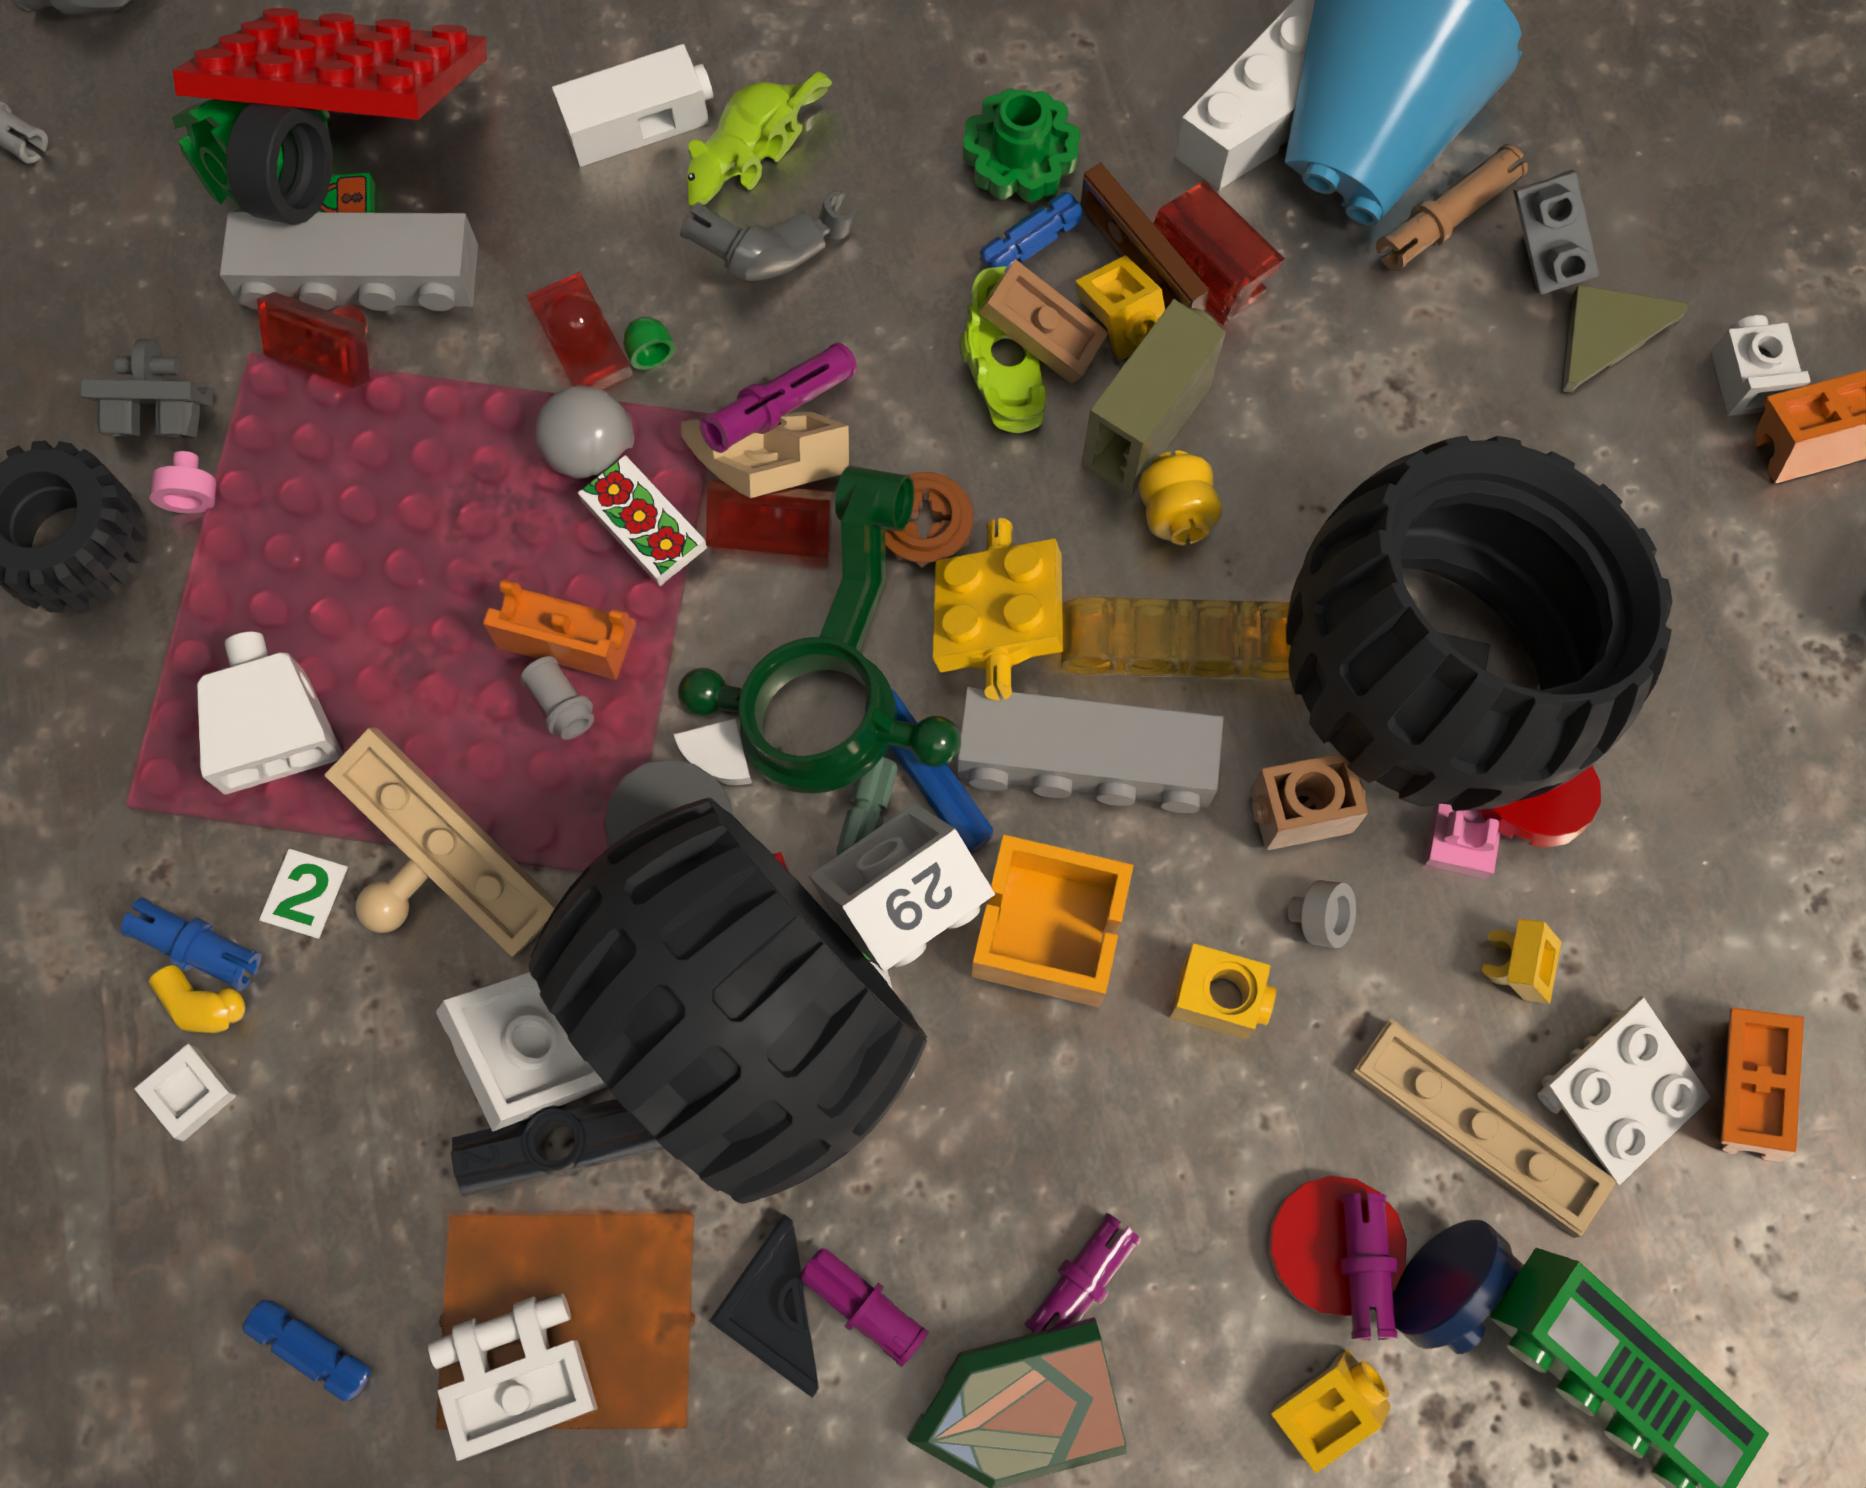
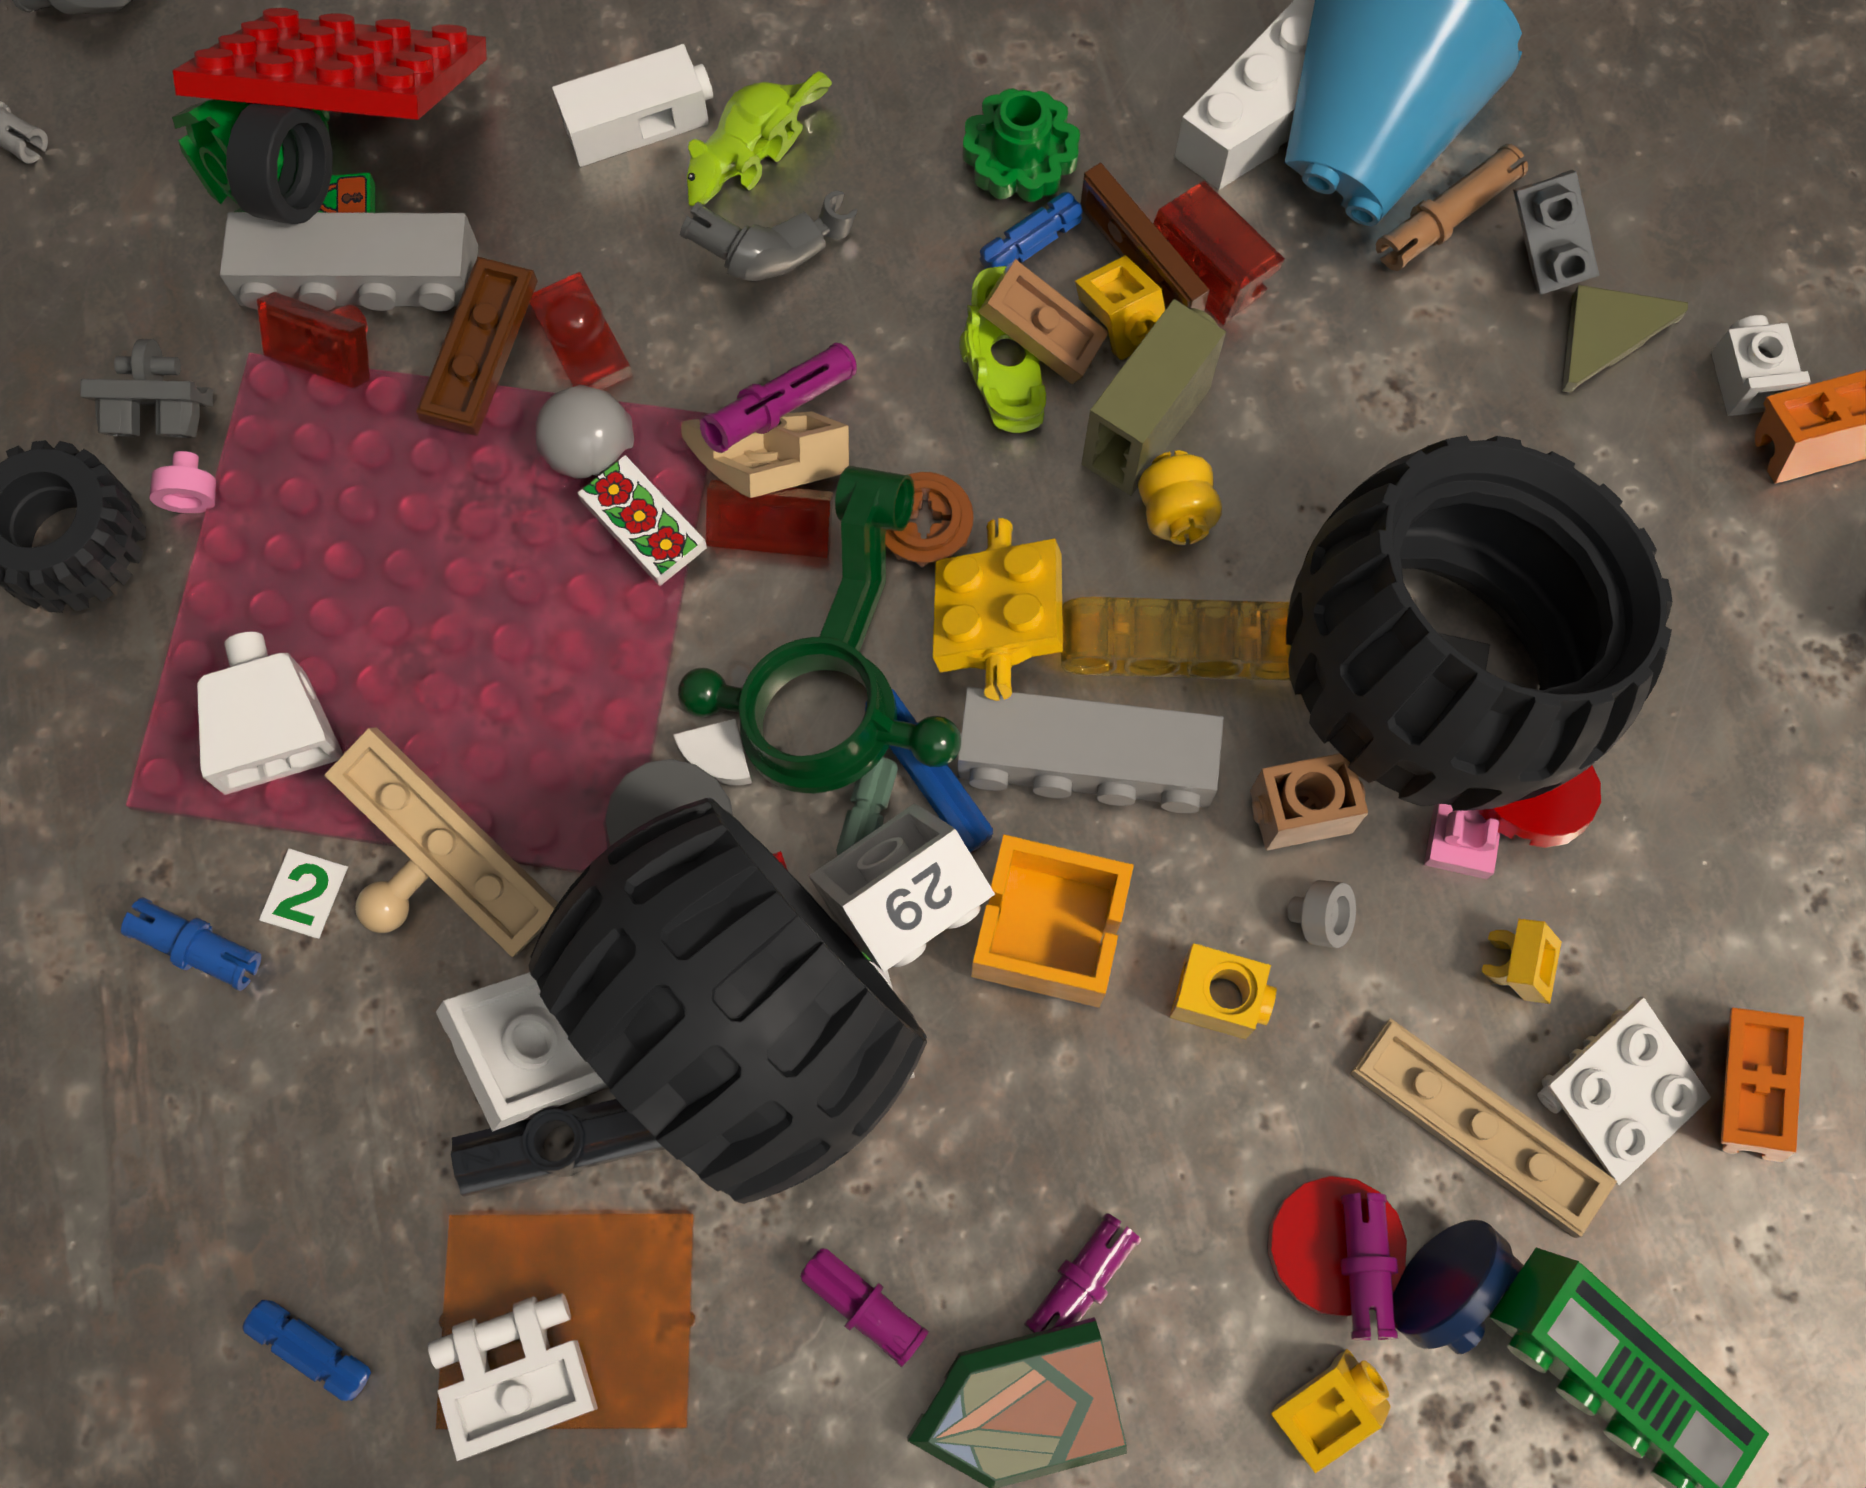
(185, 1092): white tile -> none
(196, 1009): yellow arm -> none
(477, 346): none -> reddish brown tile
(561, 629): orange hinge -> none
(565, 709): light grey pin -> none
(648, 343): green hinge -> none
(770, 1311): black tile -> none

